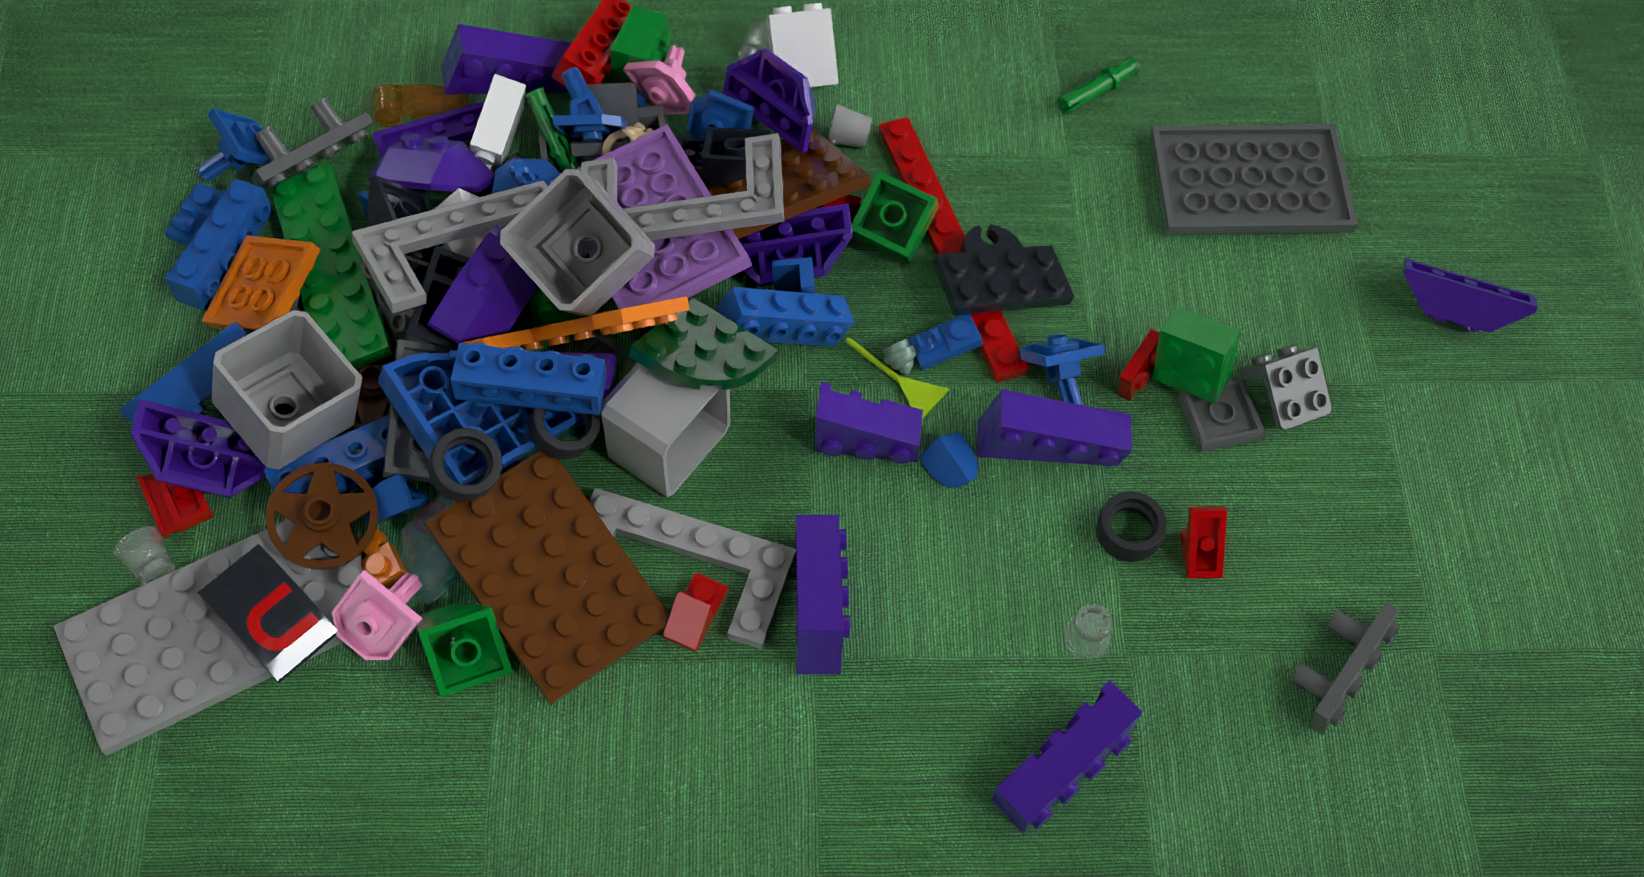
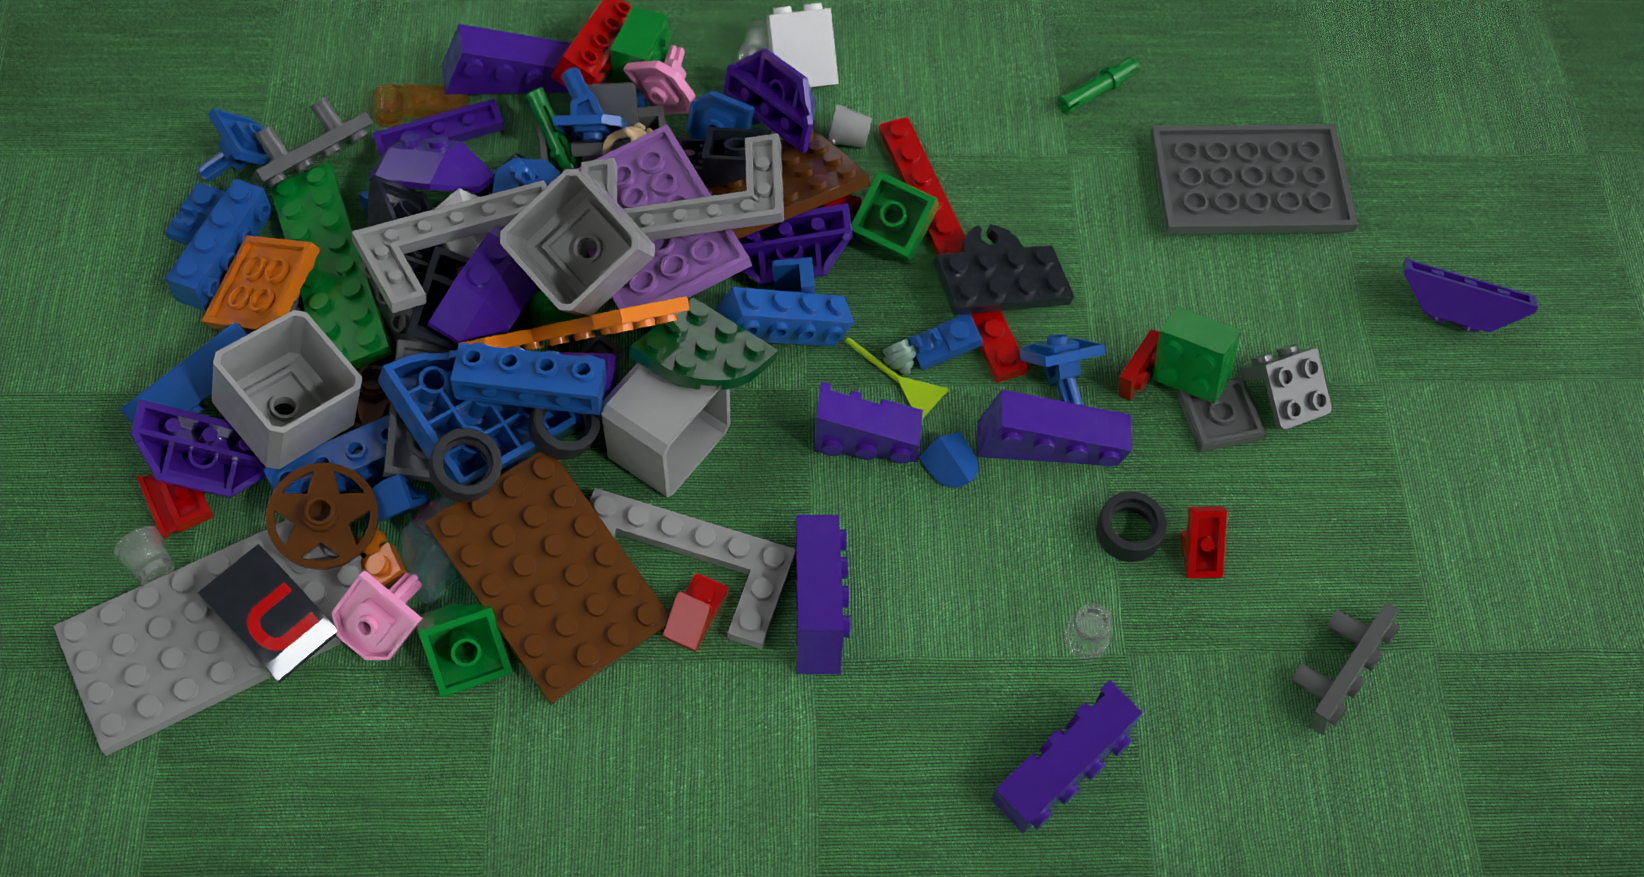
(498, 121): white brick -> none

